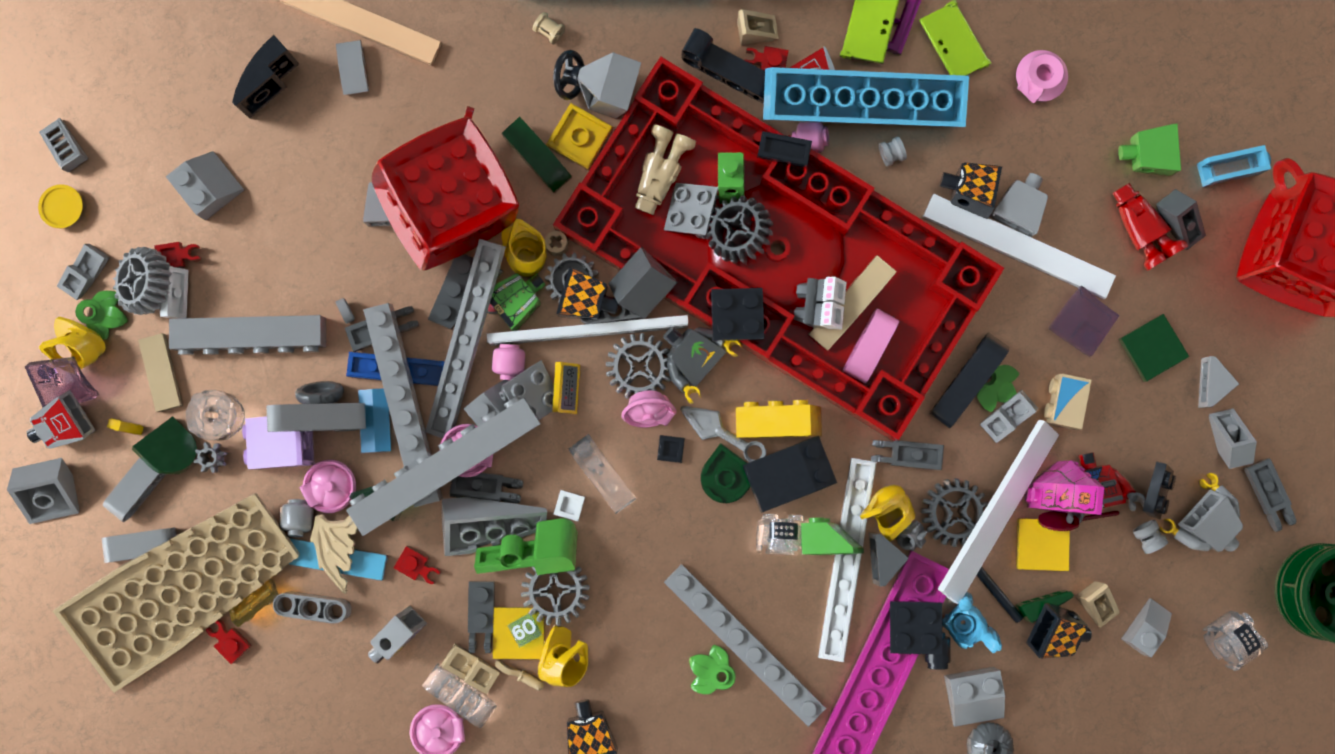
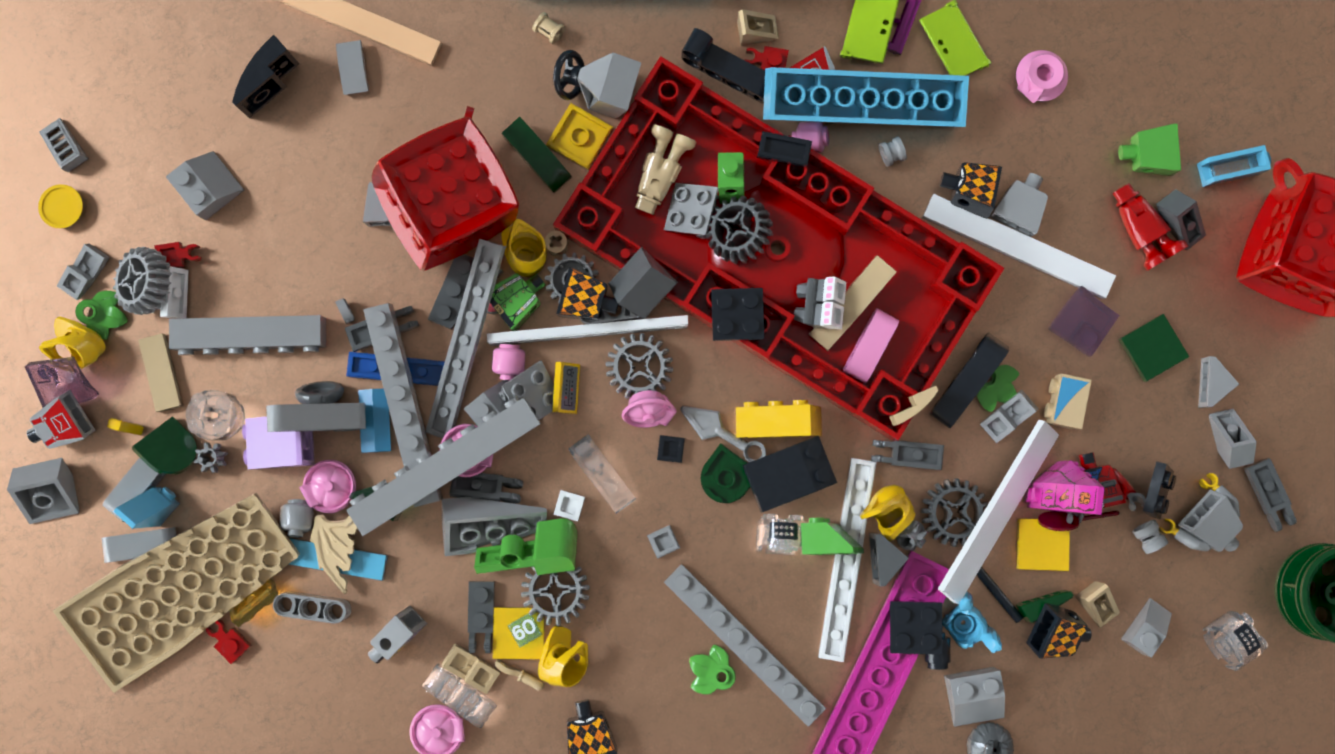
(148, 508): none -> medium azure slope
(414, 564): red plate -> none
(663, 541): none -> light grey tile
(693, 357): dark grey torso -> none
(918, 402): none -> tan slope

